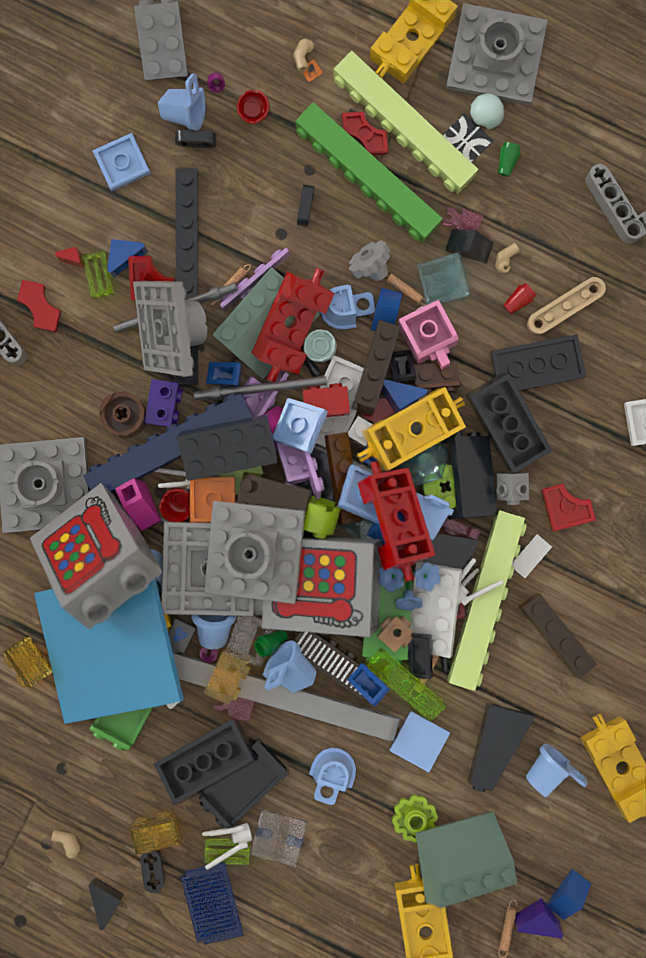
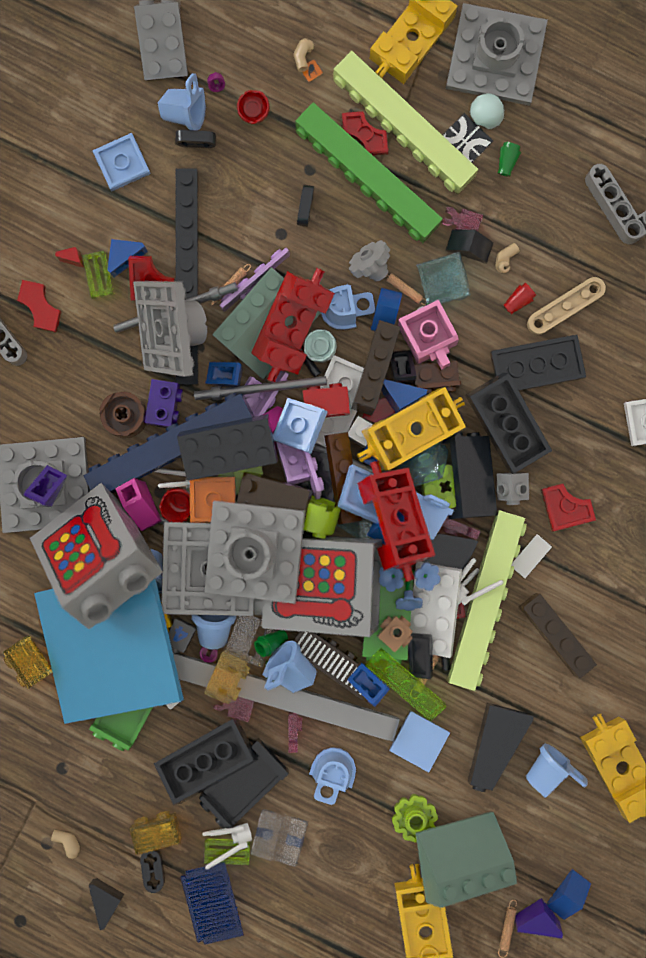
(46, 486): none -> dark purple slope
(294, 726): none -> clear pink plate

